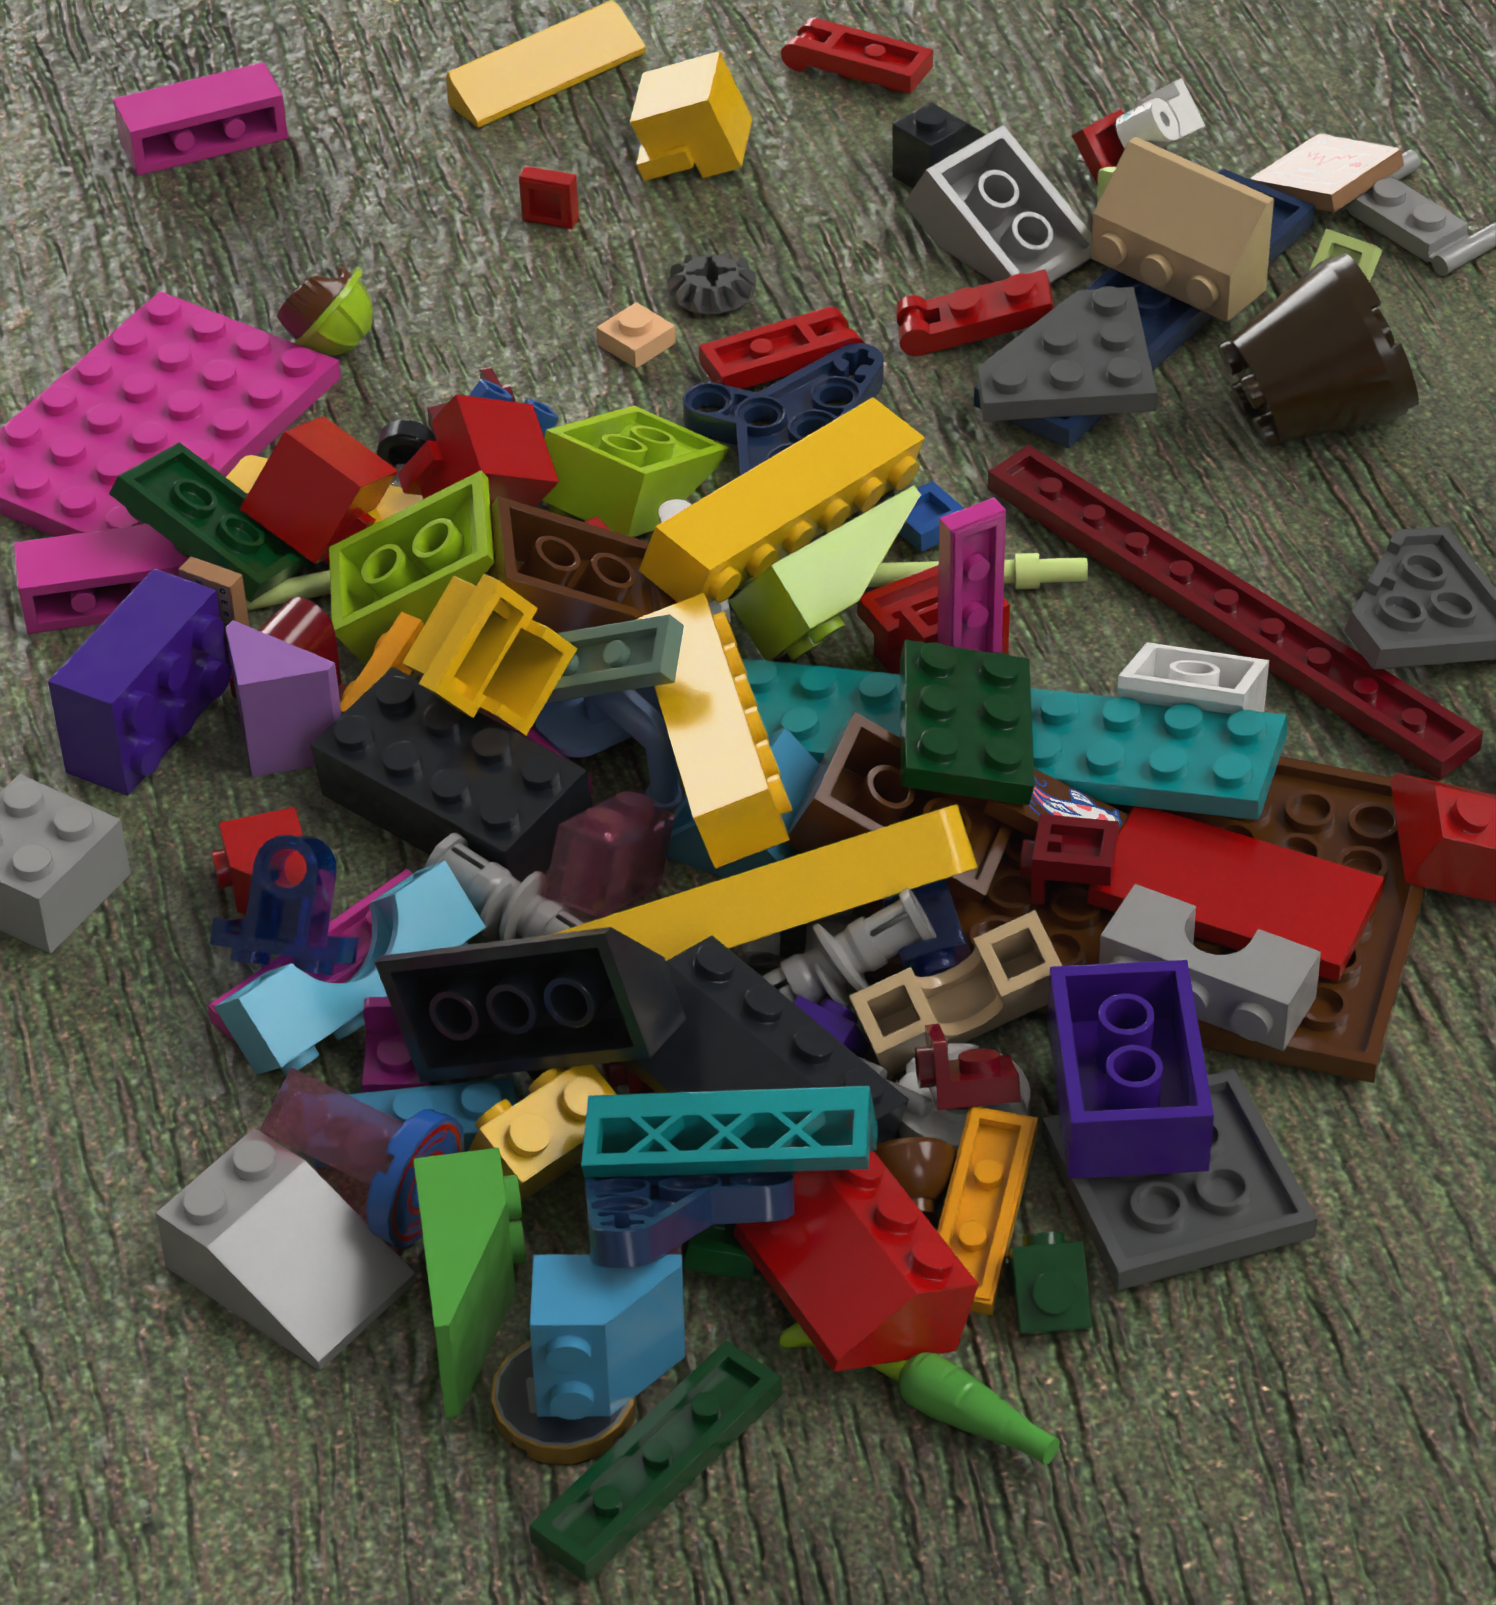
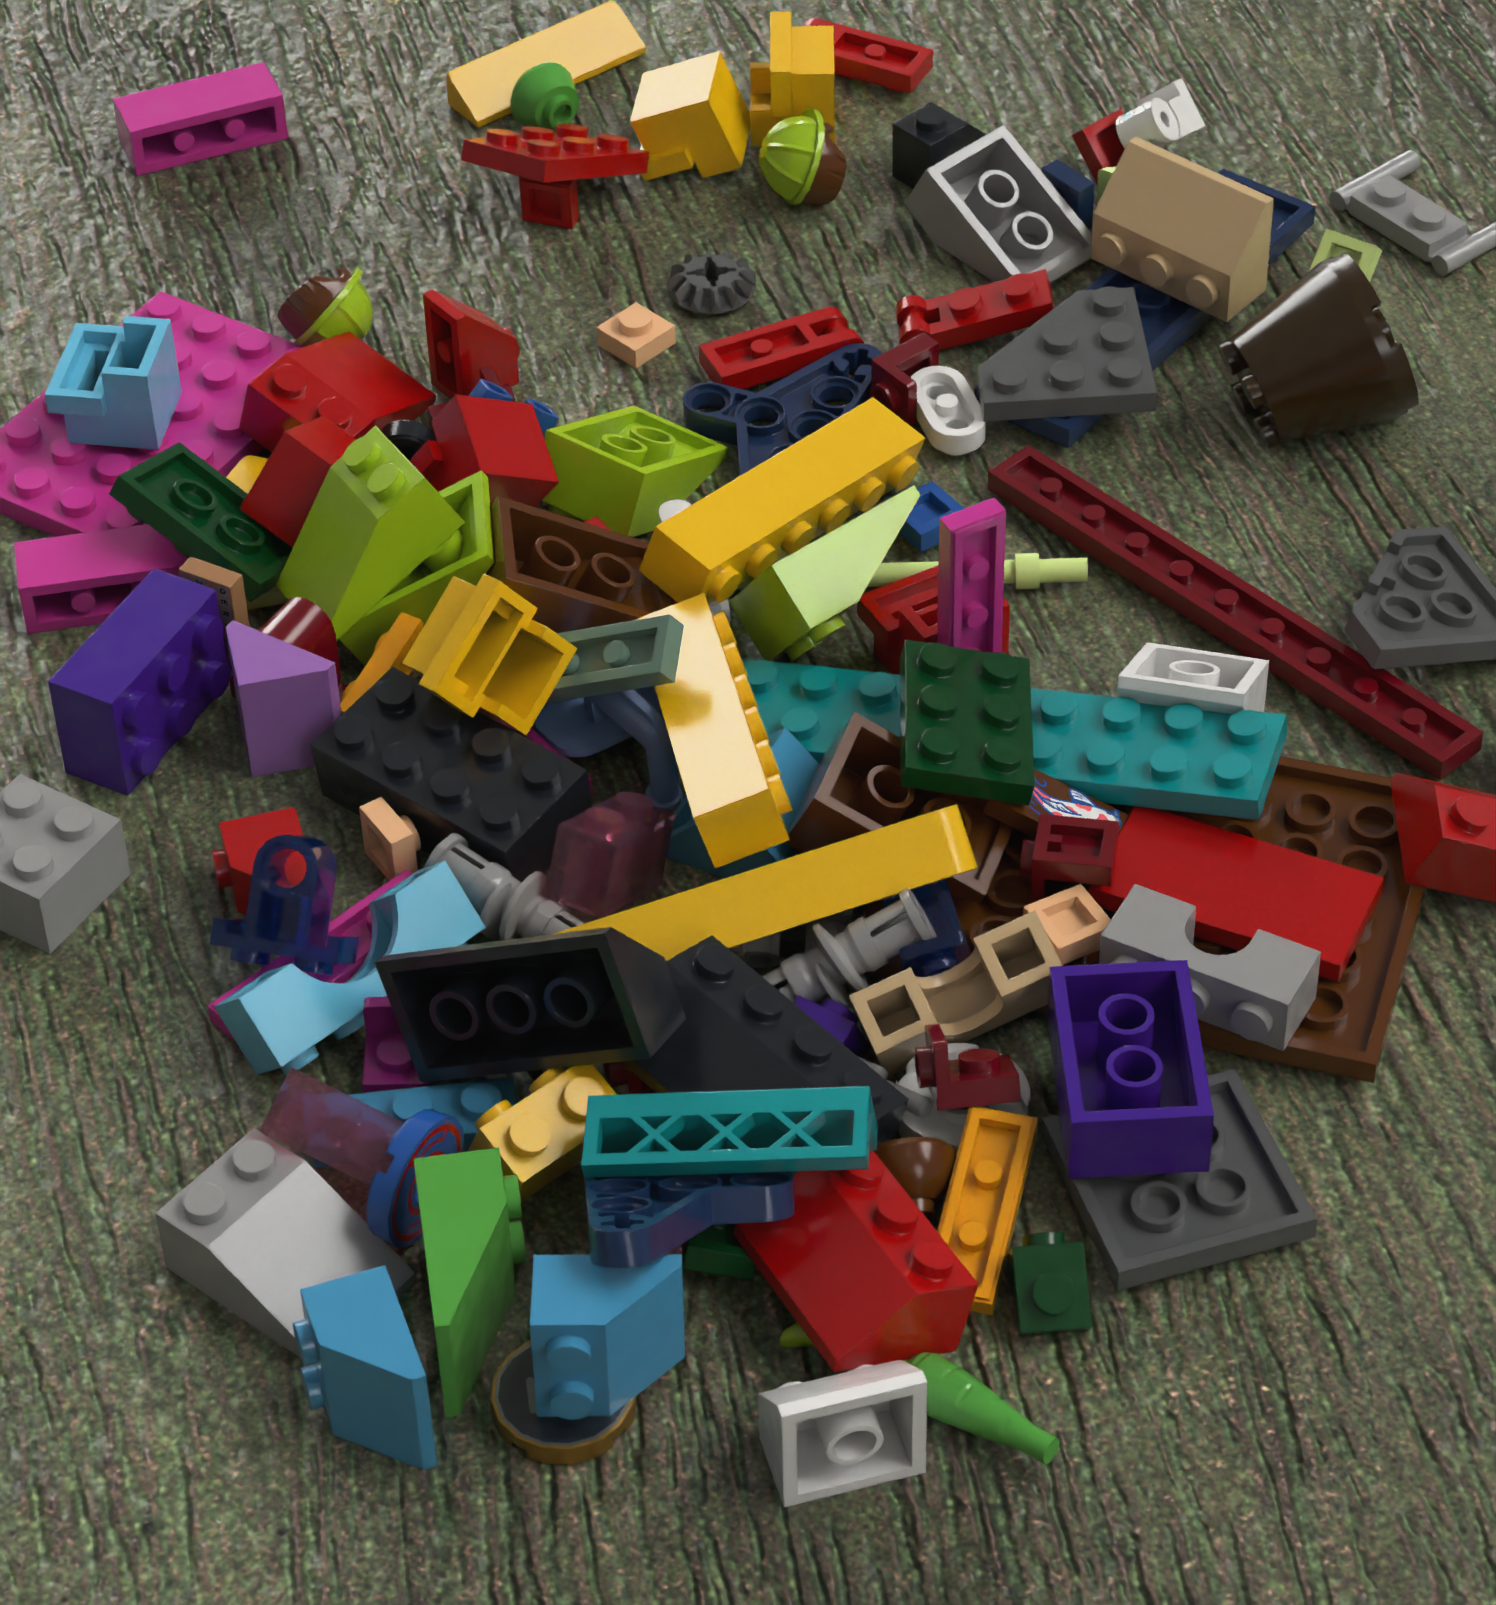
(117, 383): none -> medium azure plate
(331, 380): none -> red slope
(365, 531): none -> lime slope
(365, 1367): none -> dark azure slope
(389, 838): none -> light nougat plate
(463, 343): none -> red slope
(545, 96): none -> bright green cone
(556, 155): none -> red plate
(655, 1461): dark green plate -> none
(795, 77): none -> yellow plate
(803, 160): none -> lime piece
(845, 1431): none -> white slope
(893, 371): none -> dark red bracket
(948, 410): none -> white plate
(1071, 922): none -> light nougat plate
(1074, 189): none -> dark blue plate
(1331, 170): tile -> none

